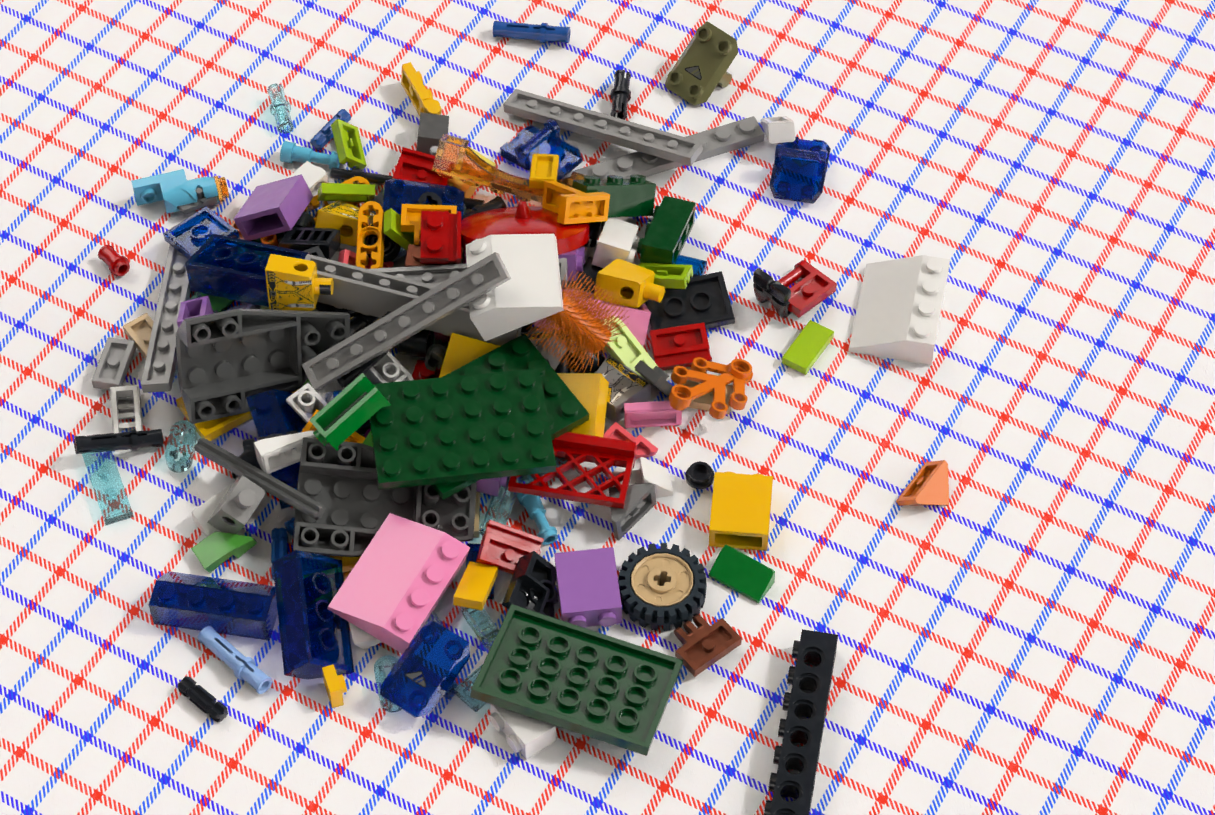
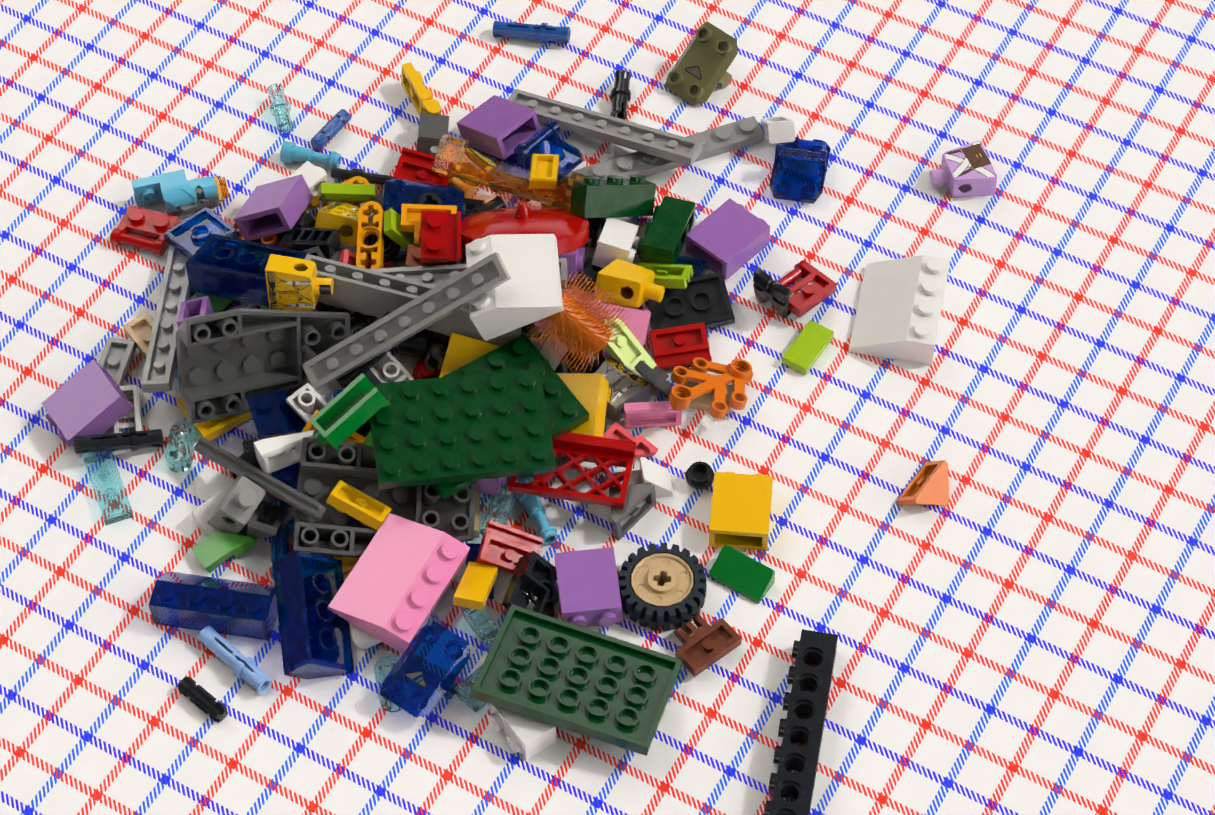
(86, 404): none -> medium lavender brick
(117, 264): red pin -> none
(144, 224): none -> red plate
(266, 520): none -> dark grey slope
(334, 685): yellow plate -> none
(348, 144): lime tile -> none
(358, 505): none -> yellow plate
(499, 126): none -> medium lavender brick
(574, 205): light orange bracket -> none
(728, 238): none -> medium lavender brick
(966, 172): none -> lavender torso

